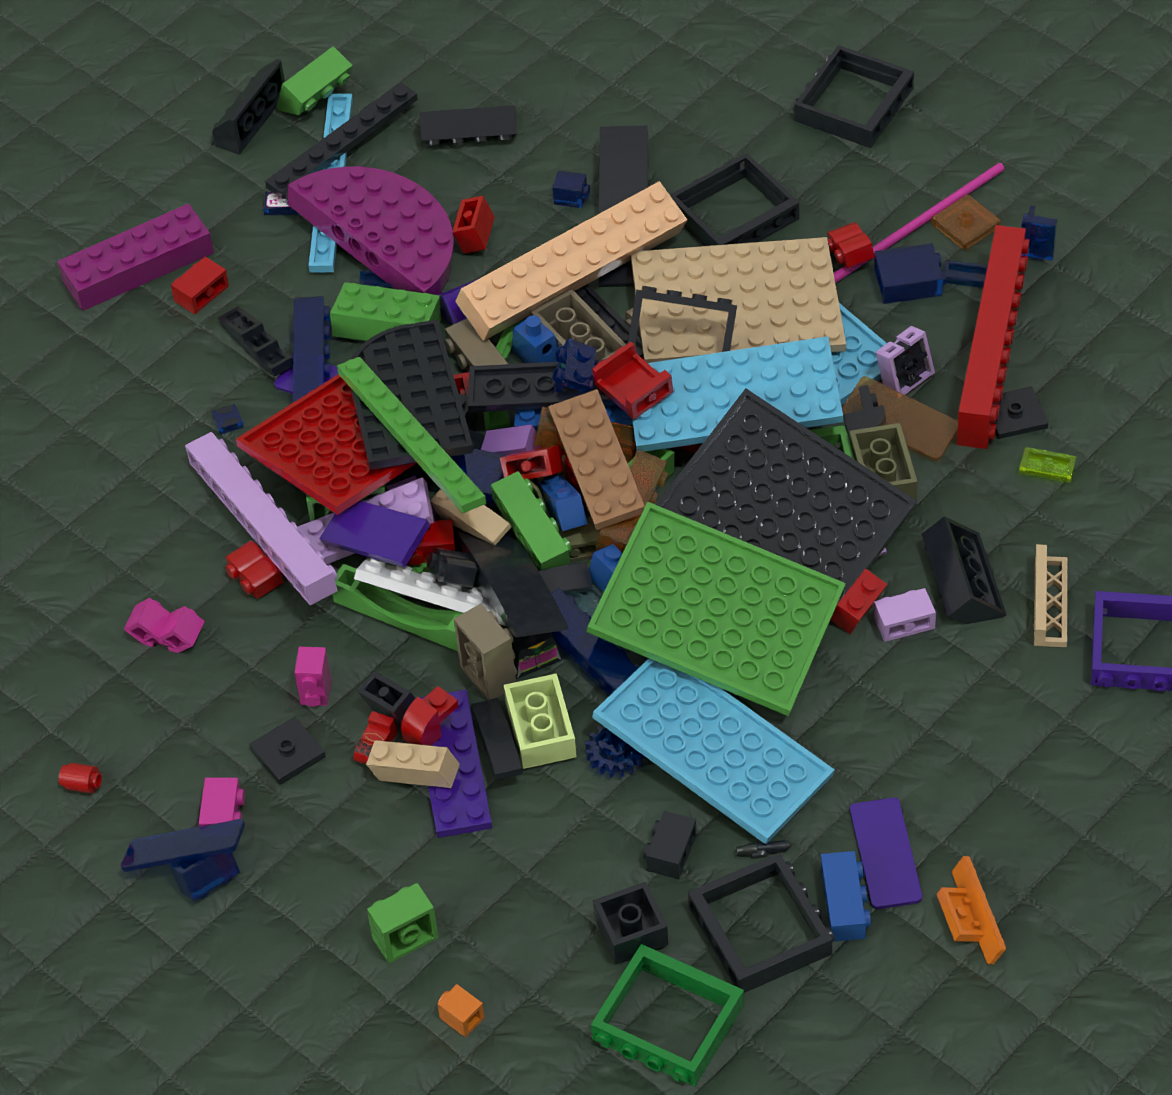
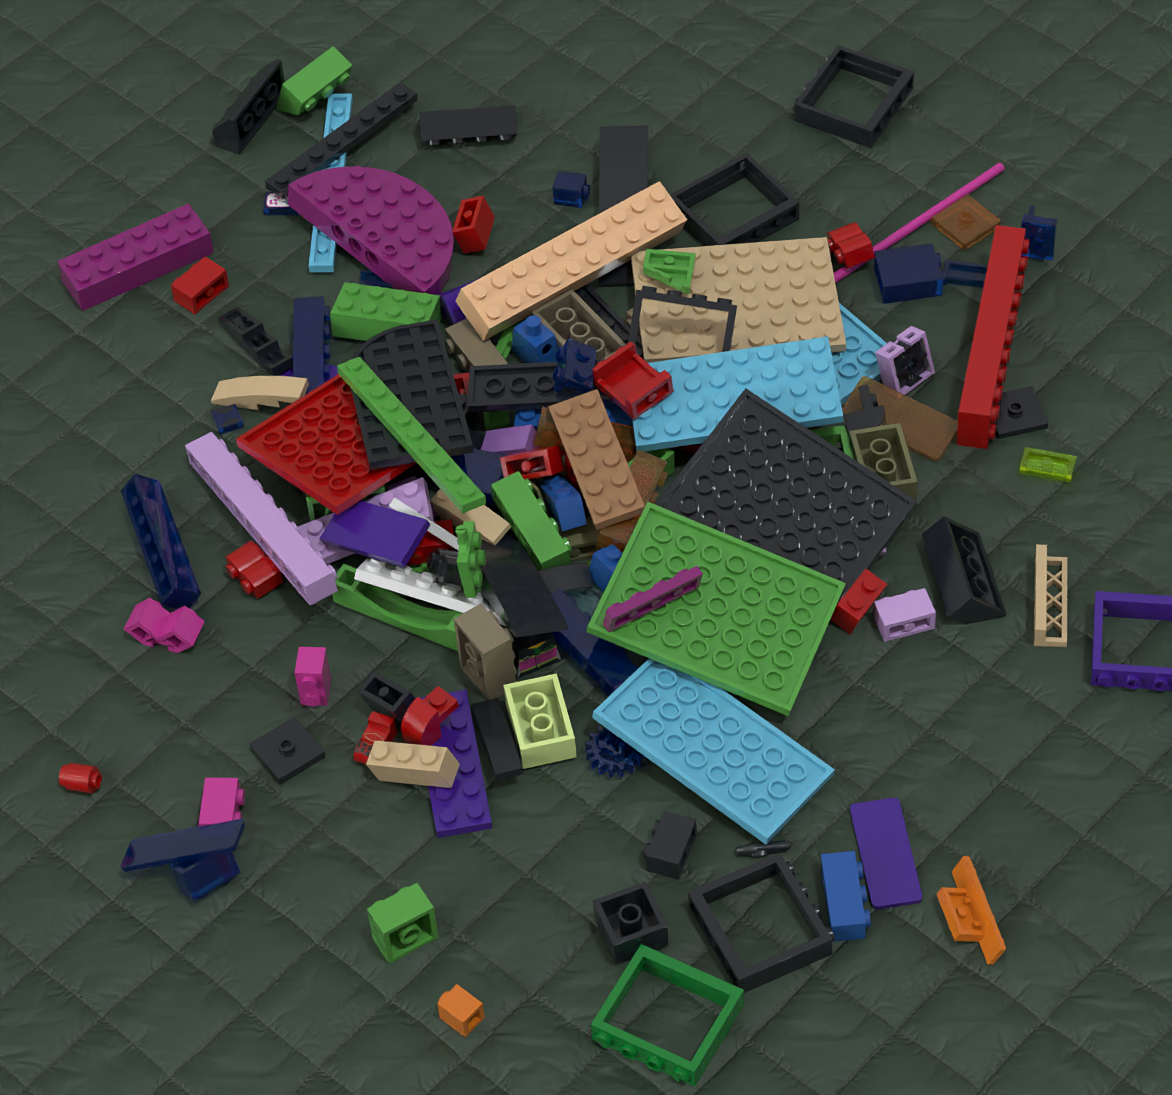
(160, 542): none -> clear blue brick
(259, 390): none -> tan slope
(434, 528): none -> white sticker
(470, 558): none -> bright green plate
(657, 596): none -> magenta plate
(670, 268): none -> bright green wing

